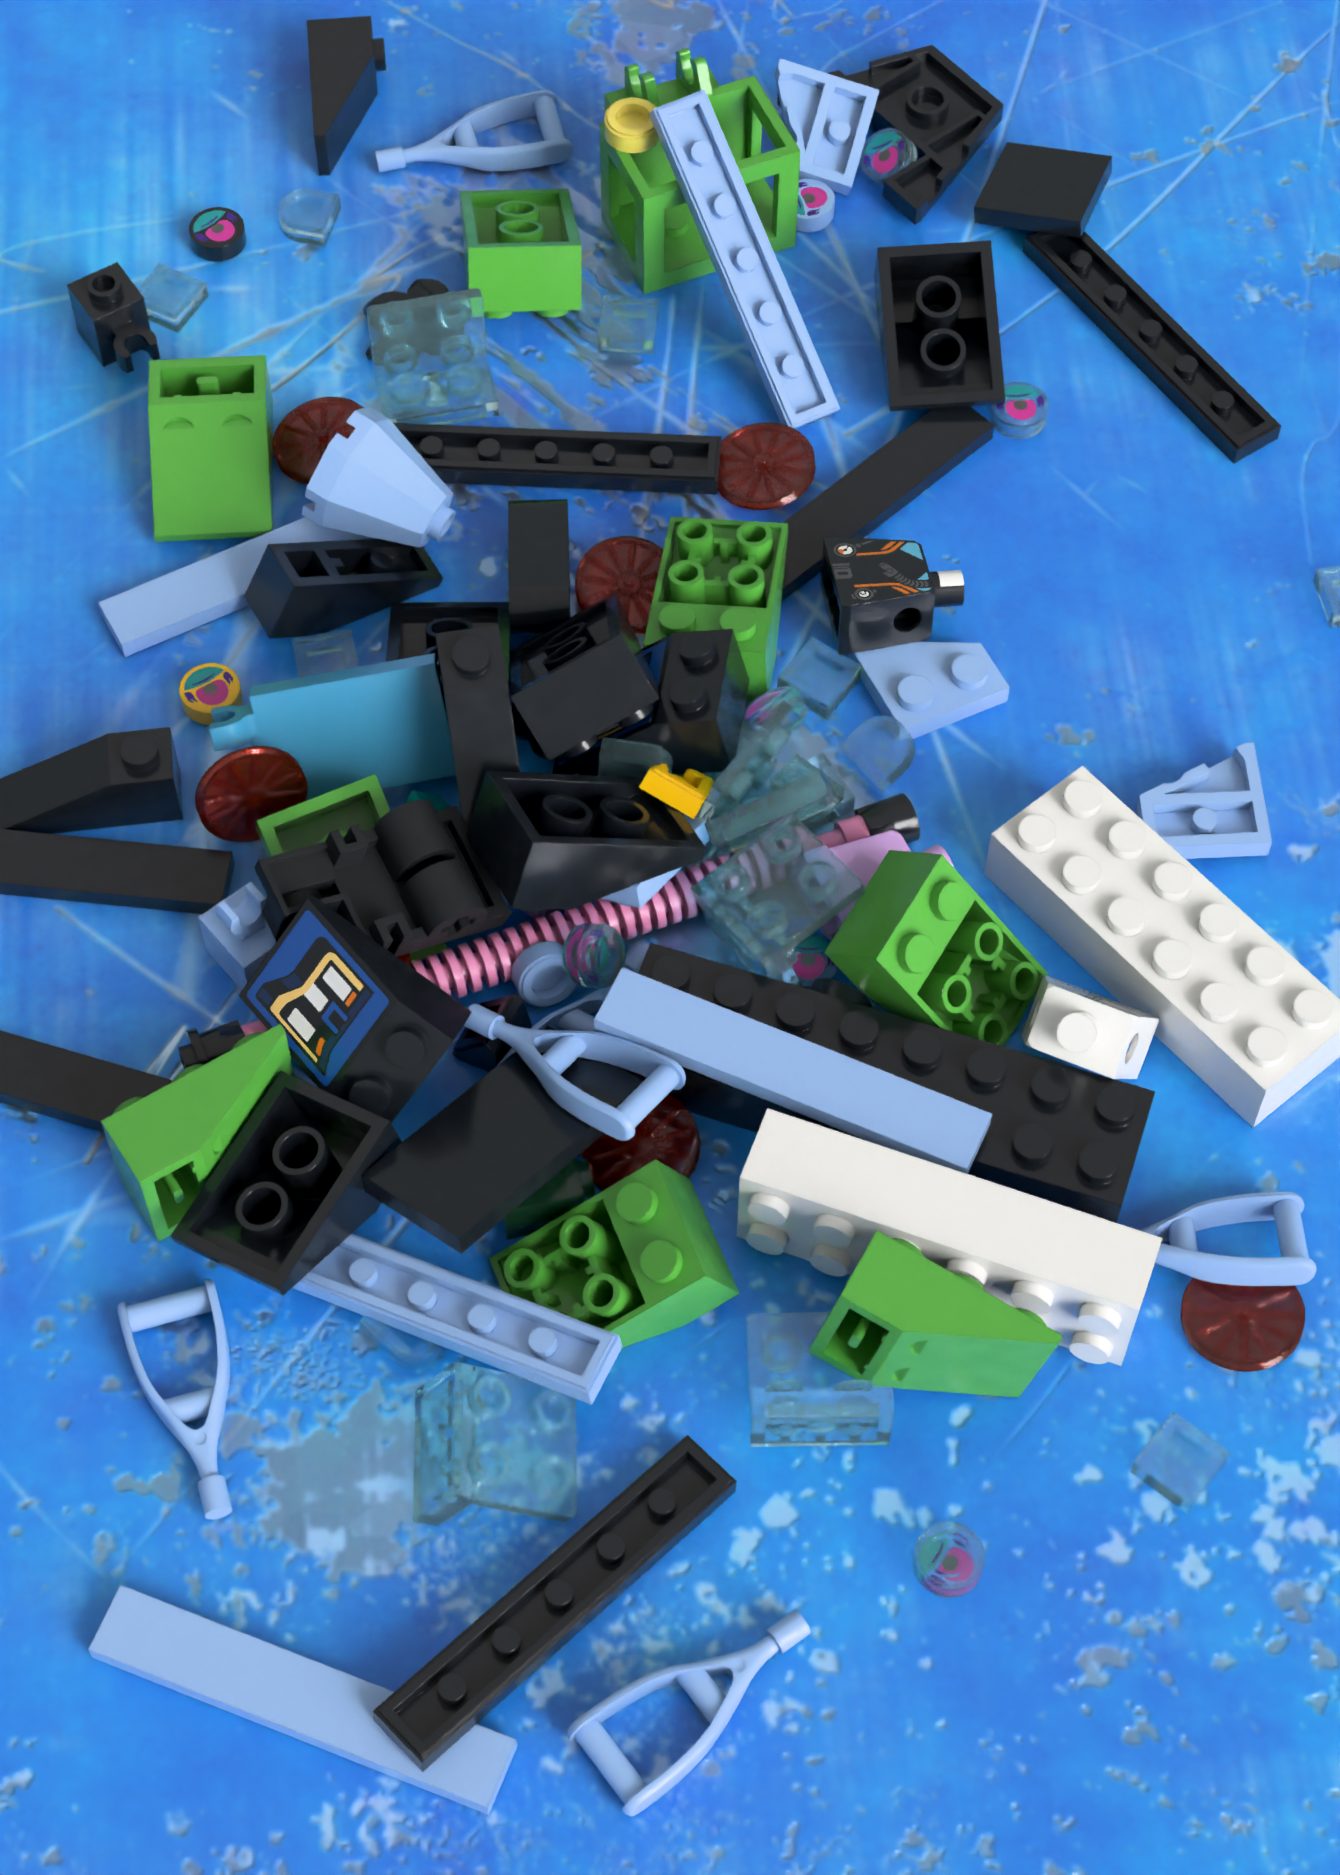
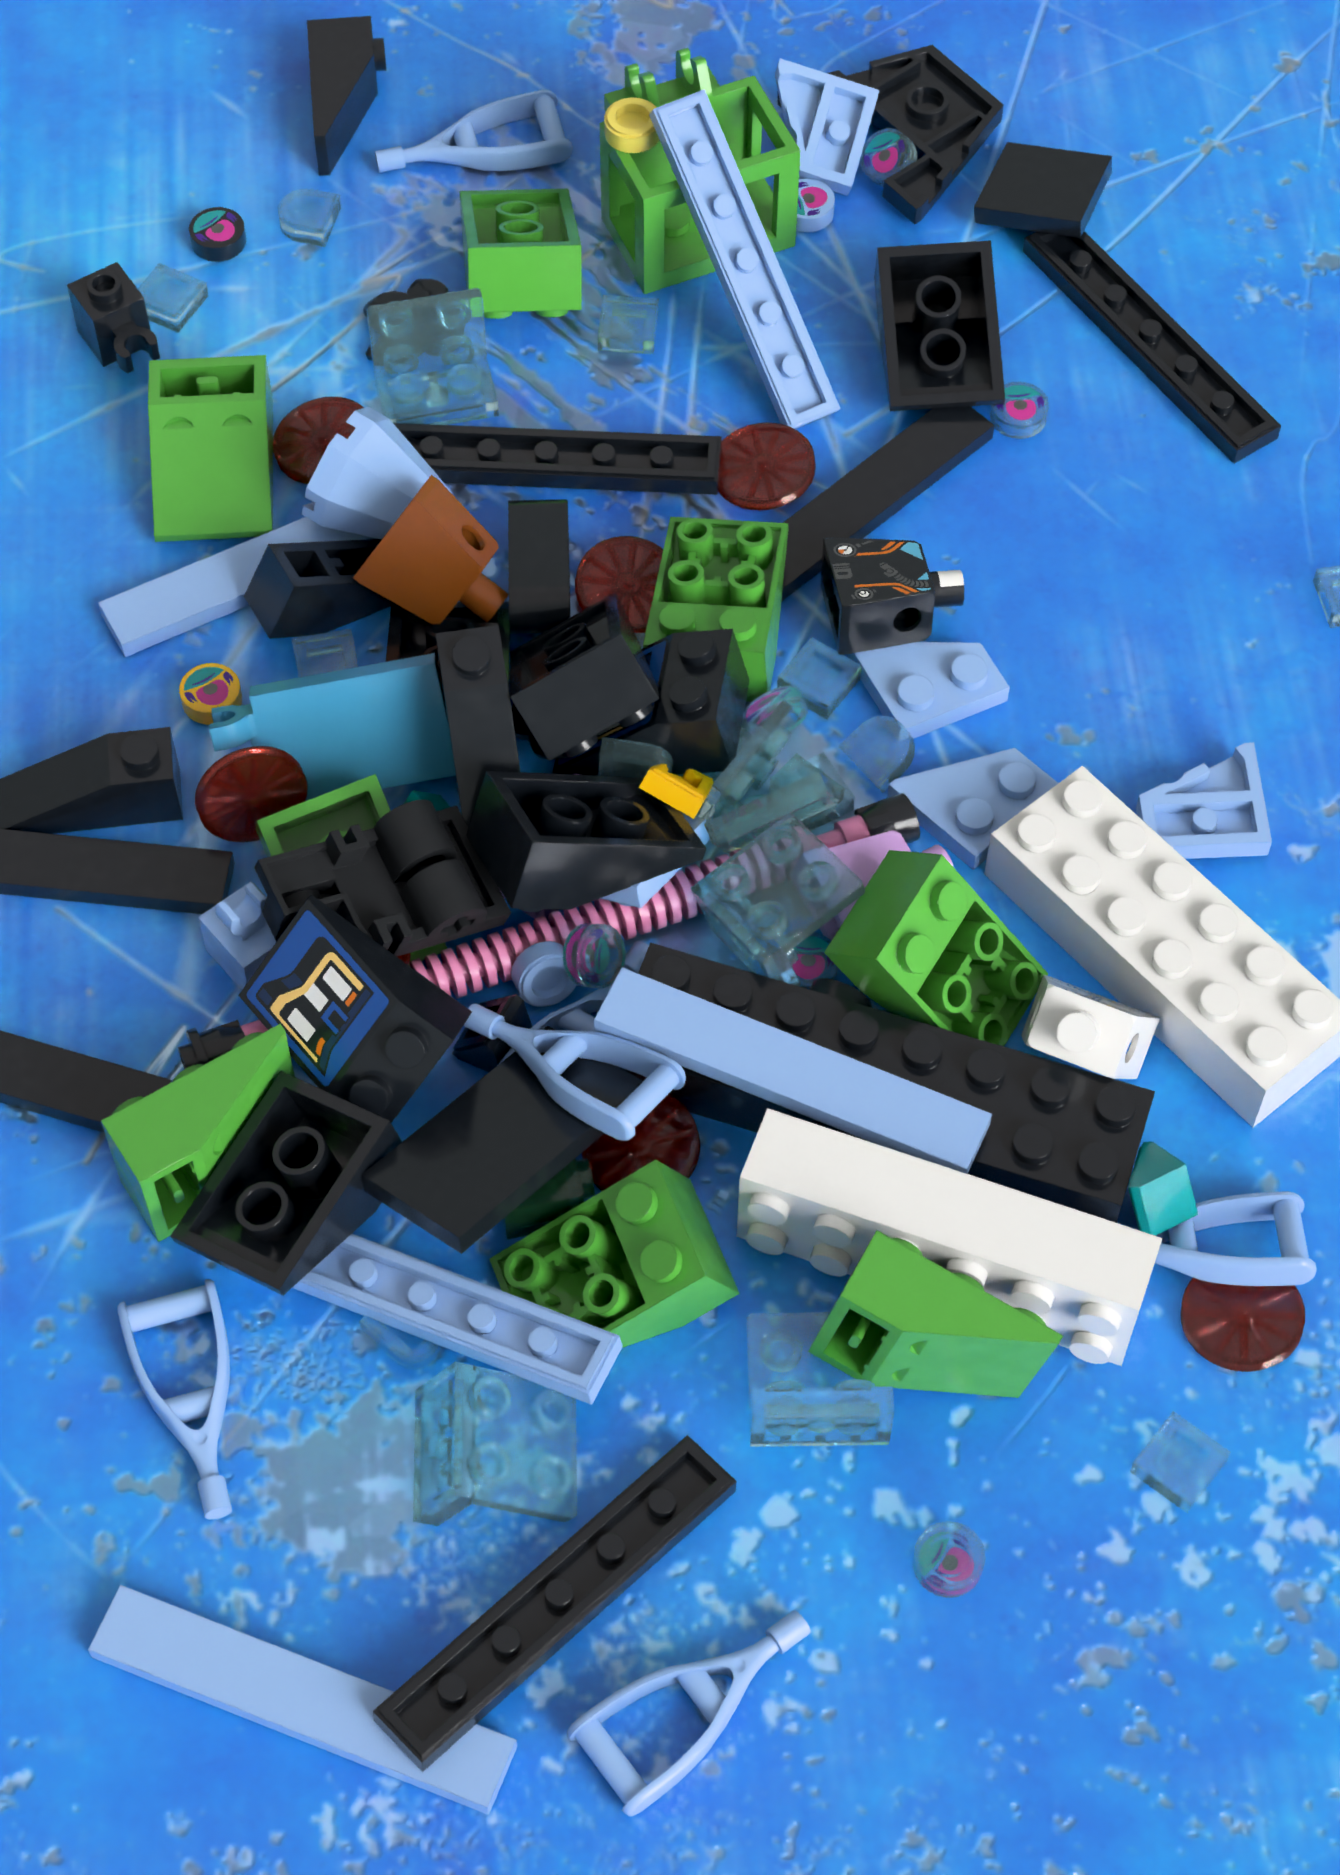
(434, 559): none -> dark orange torso
(973, 799): none -> light blue wing
(1160, 1190): none -> teal slope

